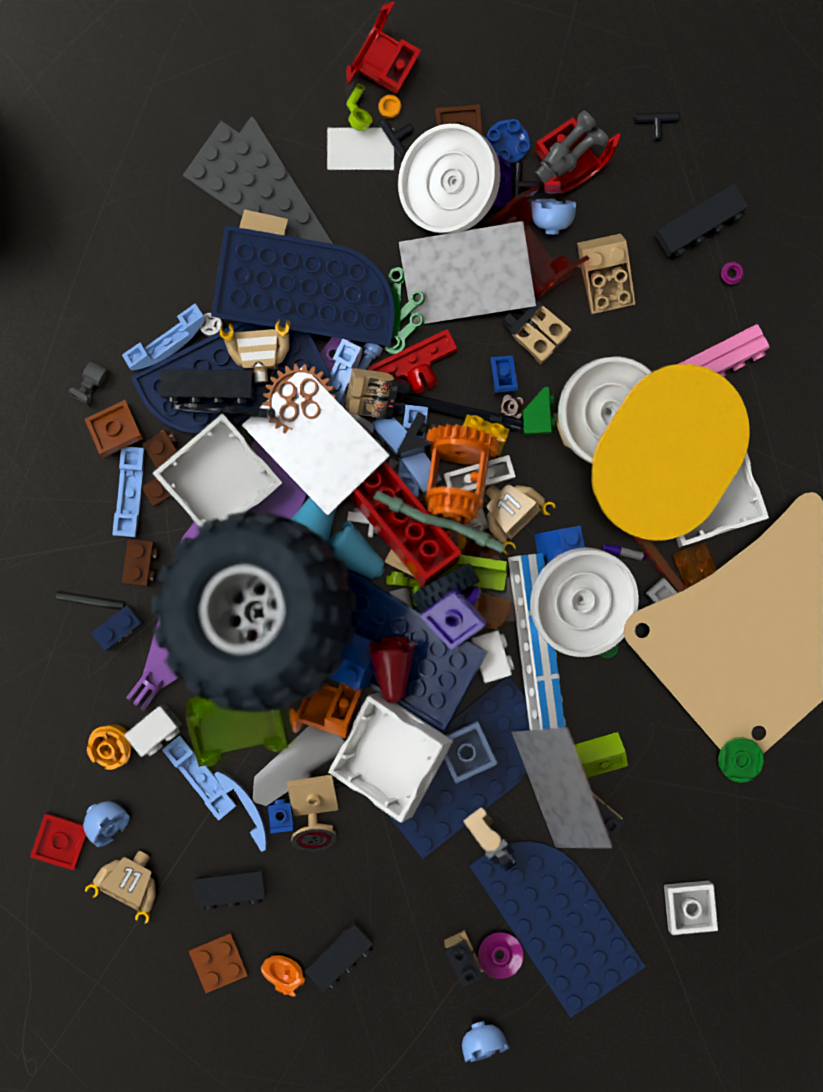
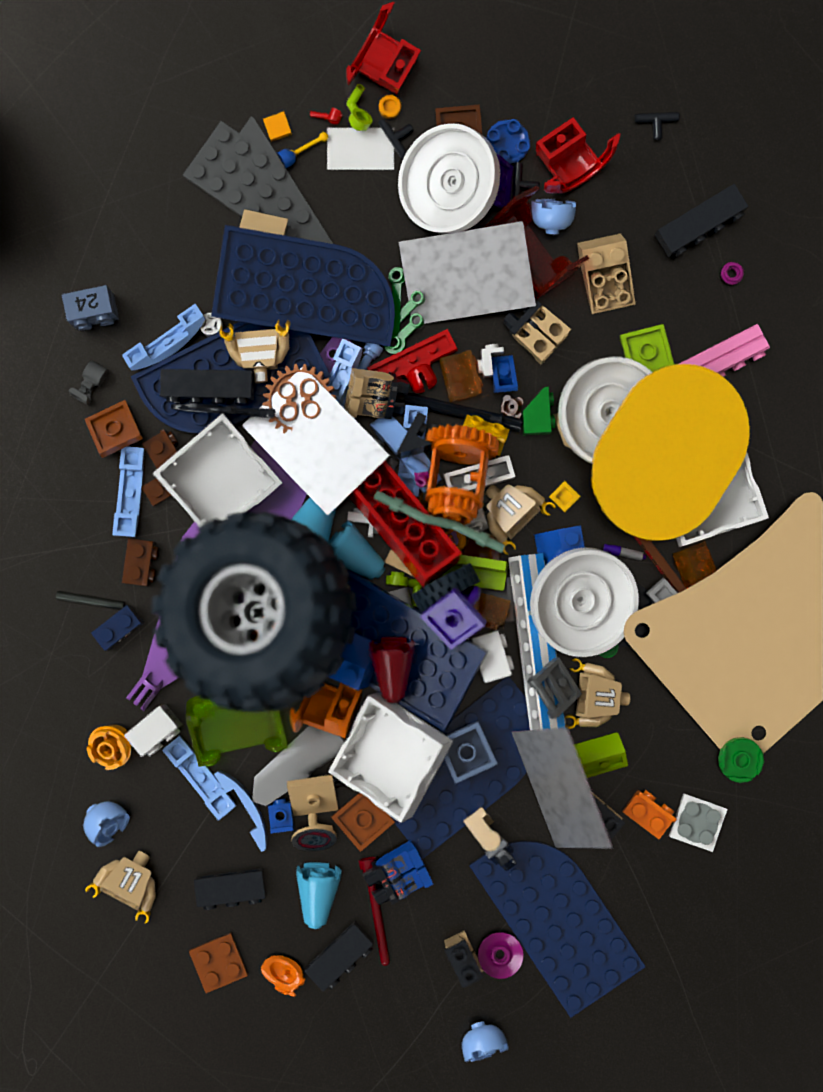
(59, 841): red plate -> none
(90, 307): none -> sand blue brick
(277, 126): none -> light orange tile
(288, 156): none -> hinge
(317, 891): none -> medium azure cone
(333, 117): none -> red hand
(362, 821): none -> dark orange plate
(365, 864): none -> dark red piece
(367, 425): light grey bar -> none
(398, 873): none -> hips
(421, 471): none -> arm
(461, 376): none -> clear orange bracket
(485, 363): none -> white bracket
(560, 684): none -> dark grey plate
(561, 159): dark grey piece -> none
(564, 496): none -> yellow tile
(599, 697): none -> tan torso
(648, 347): none -> lime tile
(649, 814): none -> orange bracket
(690, 907): white brick -> none
(698, 822): none -> light grey piece

